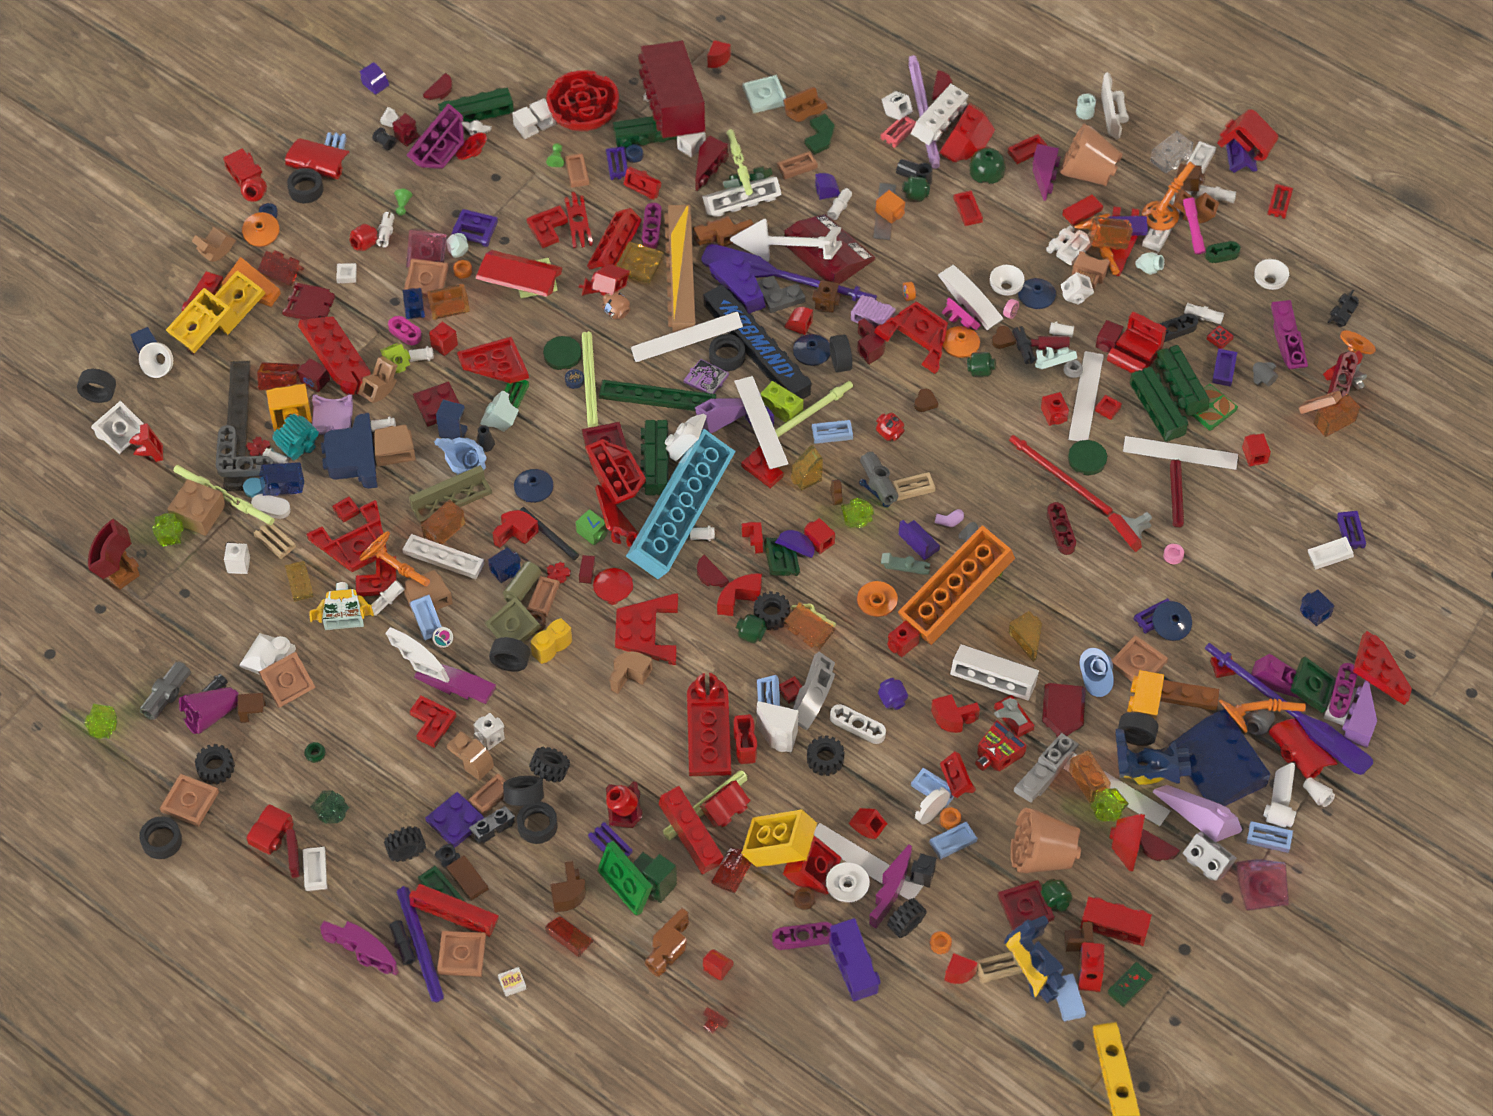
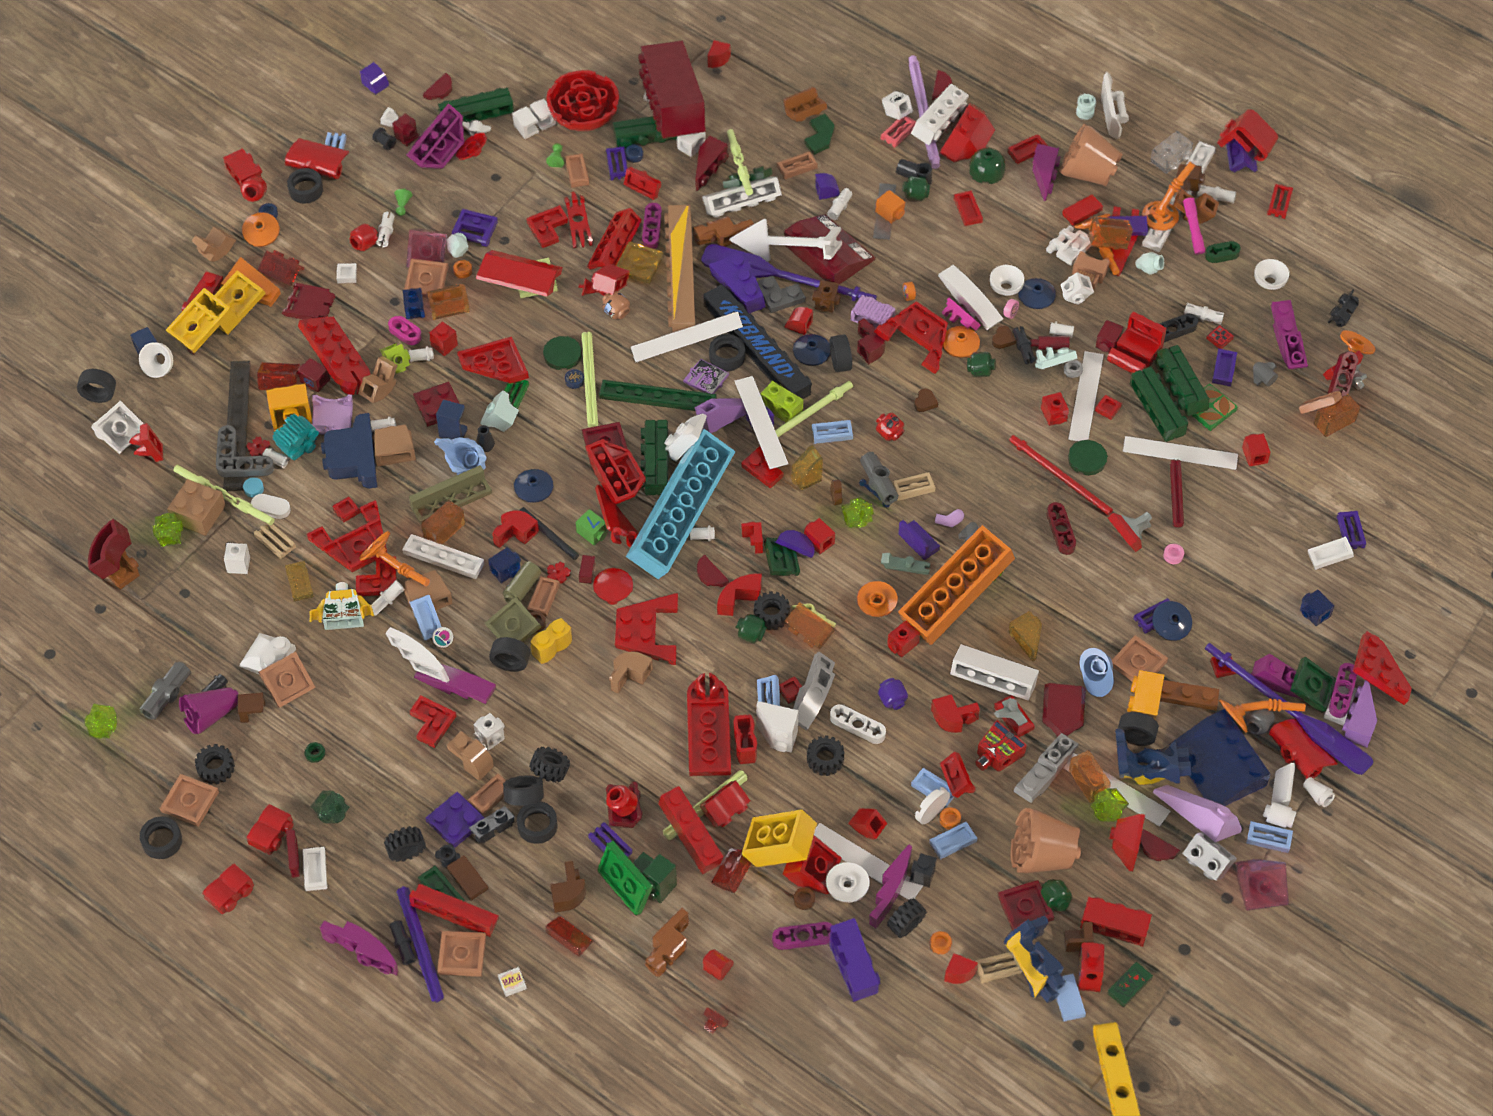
(228, 889): none -> red brick
(281, 479): clear blue brick -> none
(764, 94): light aqua tile -> none

